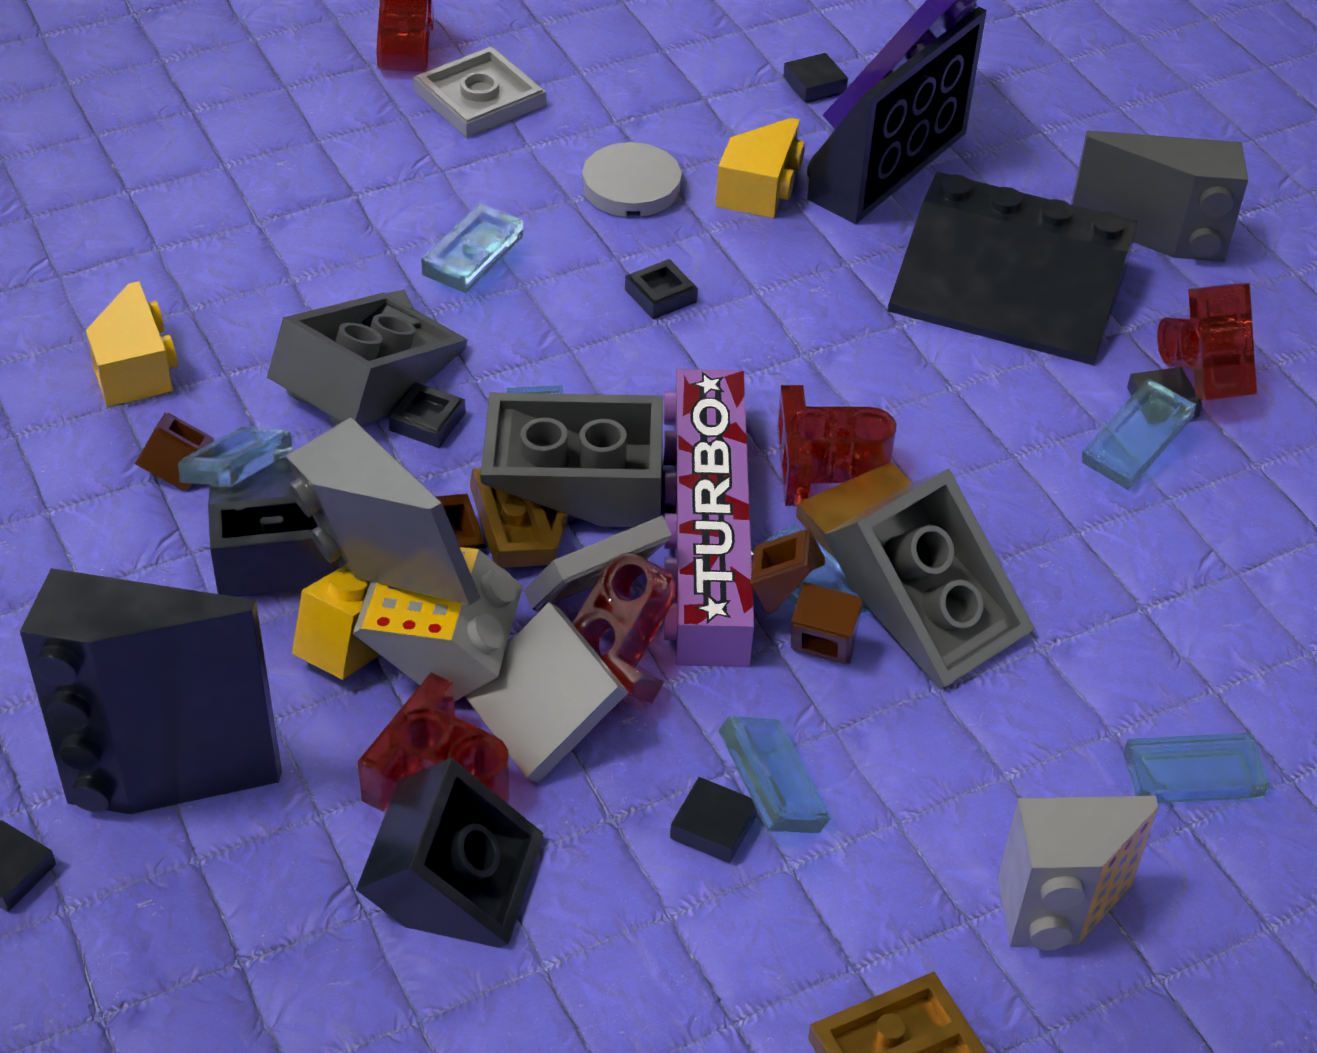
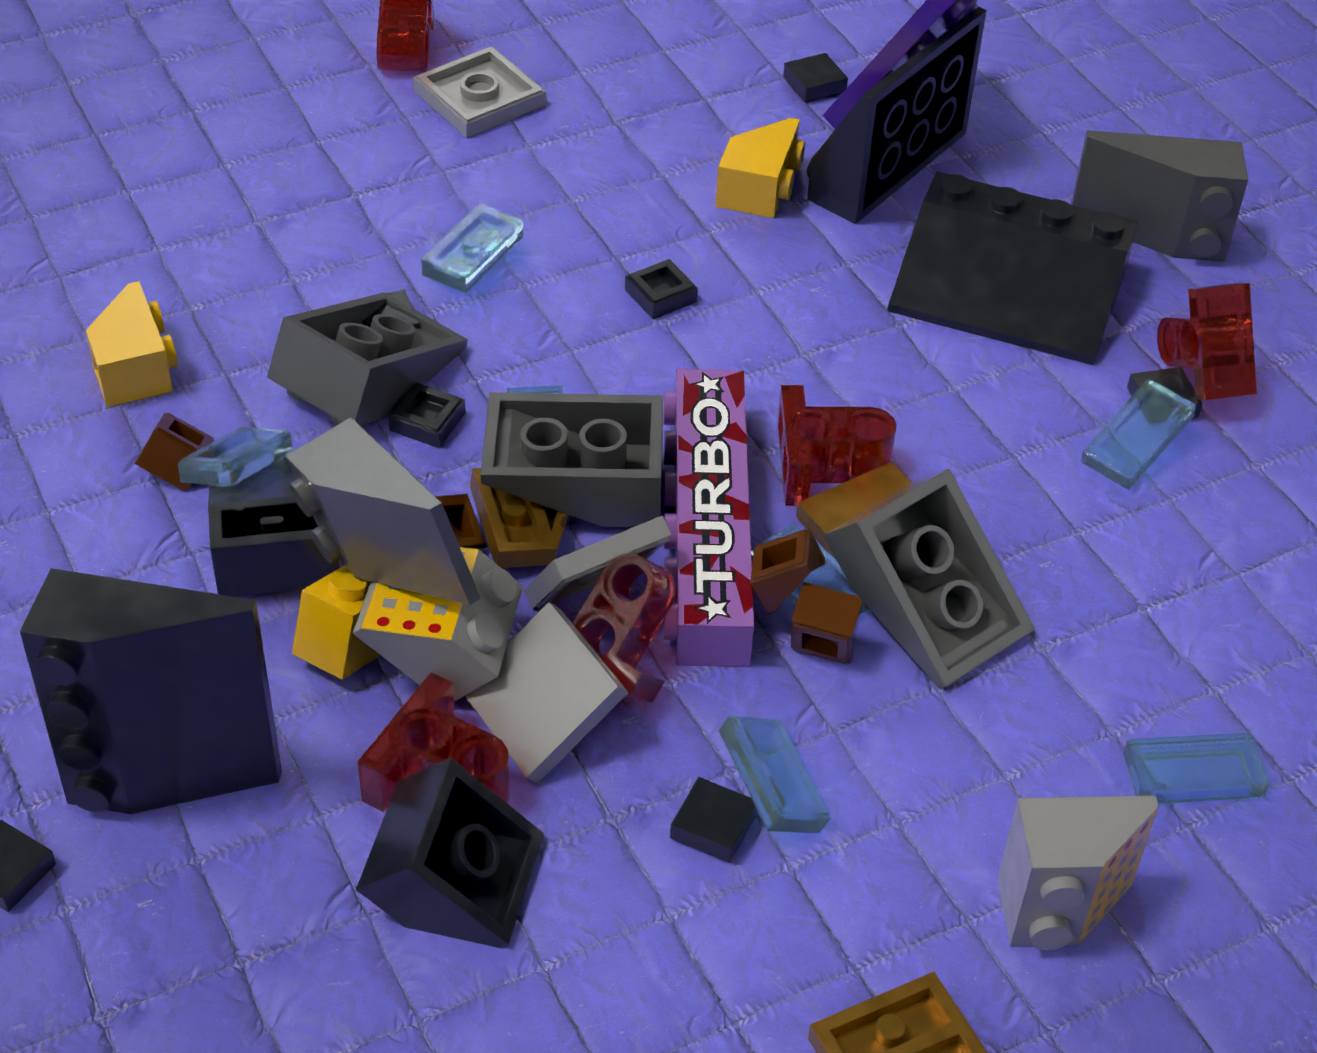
(631, 179): light grey tile -> none

